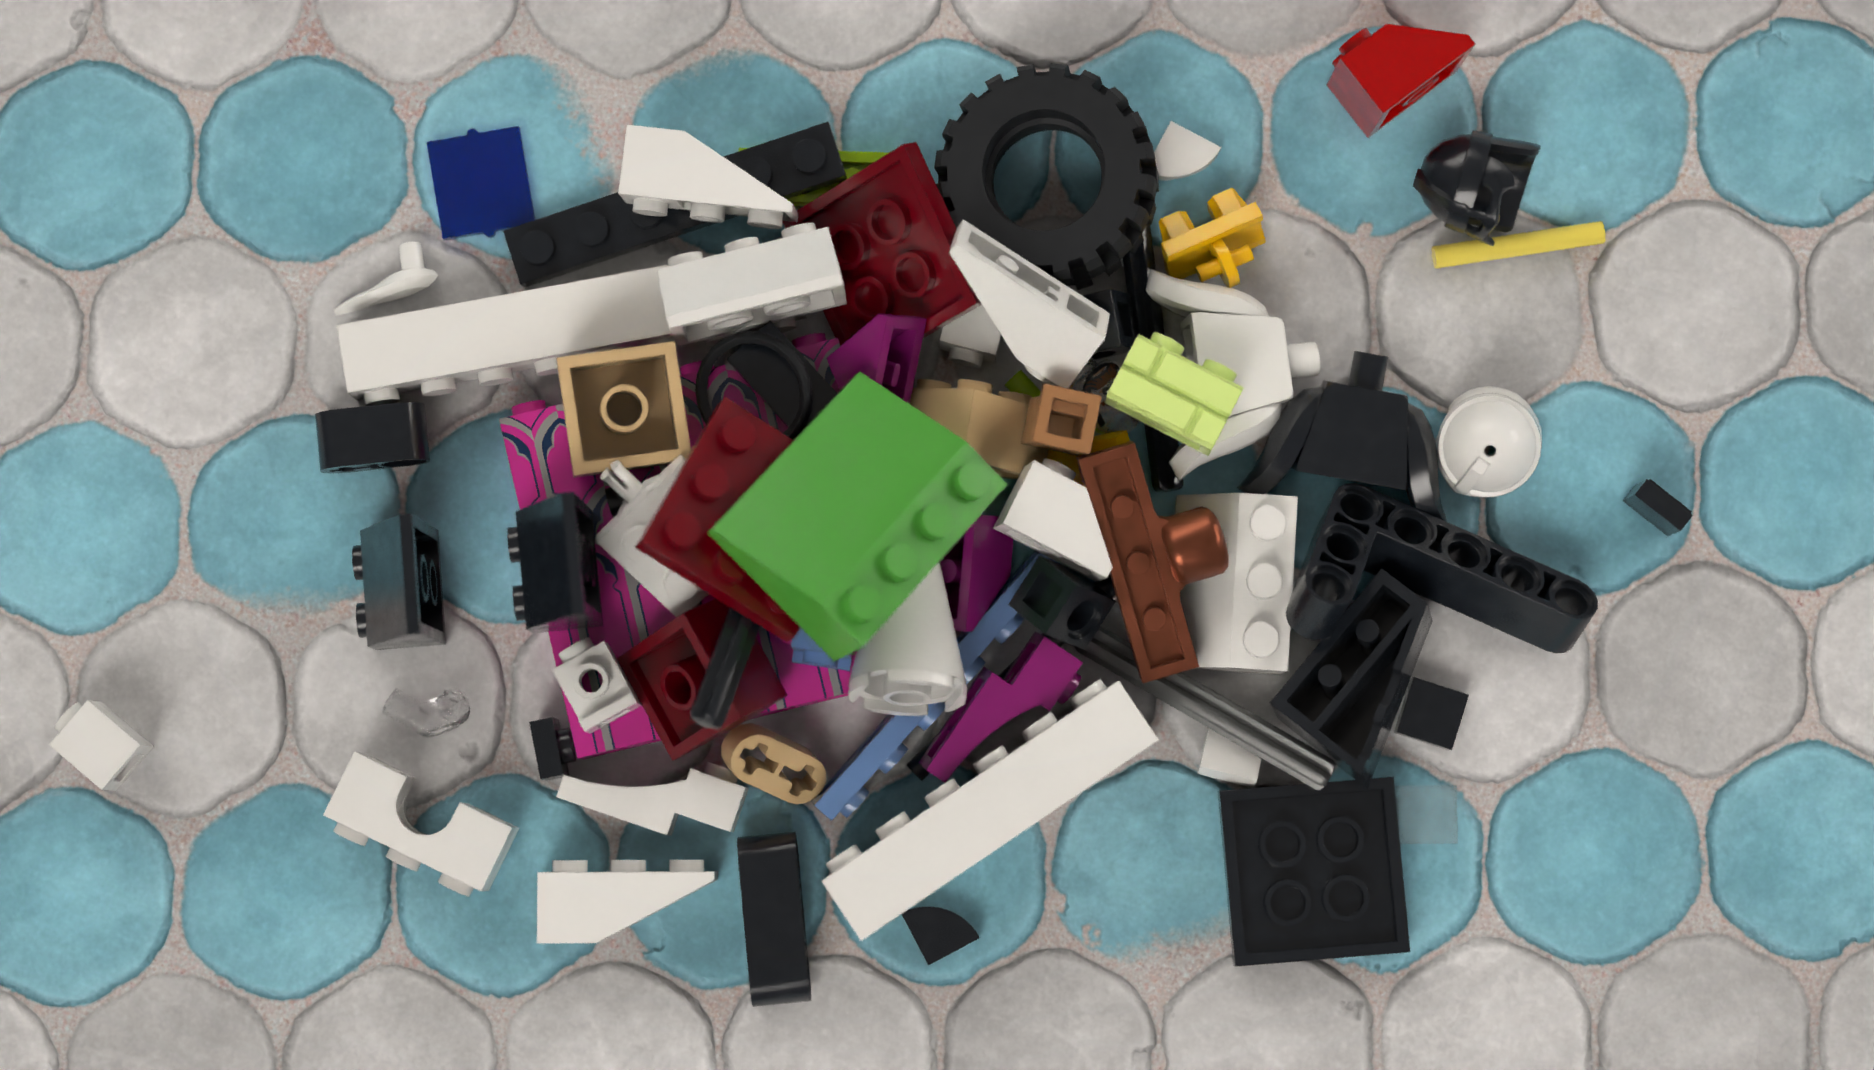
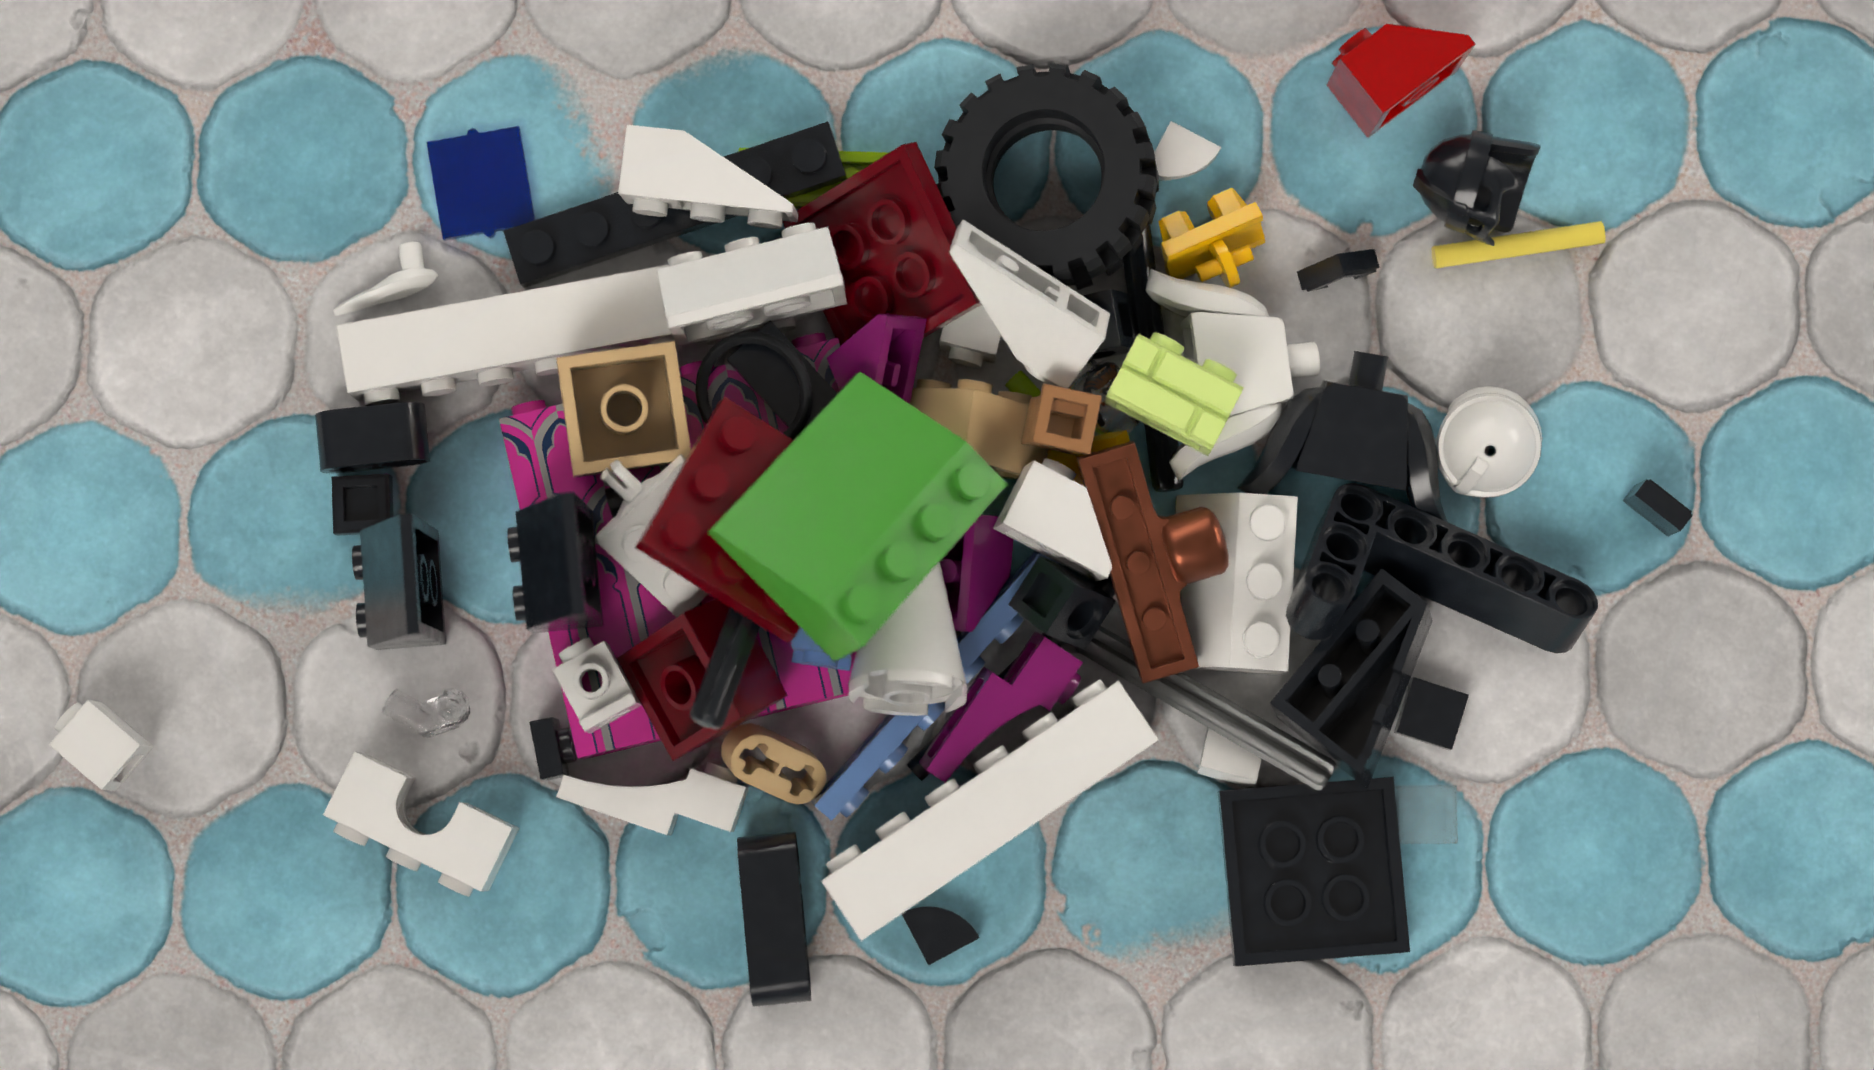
(360, 502): none -> black tile
(597, 905): white slope -> none
(1340, 266): none -> black tile

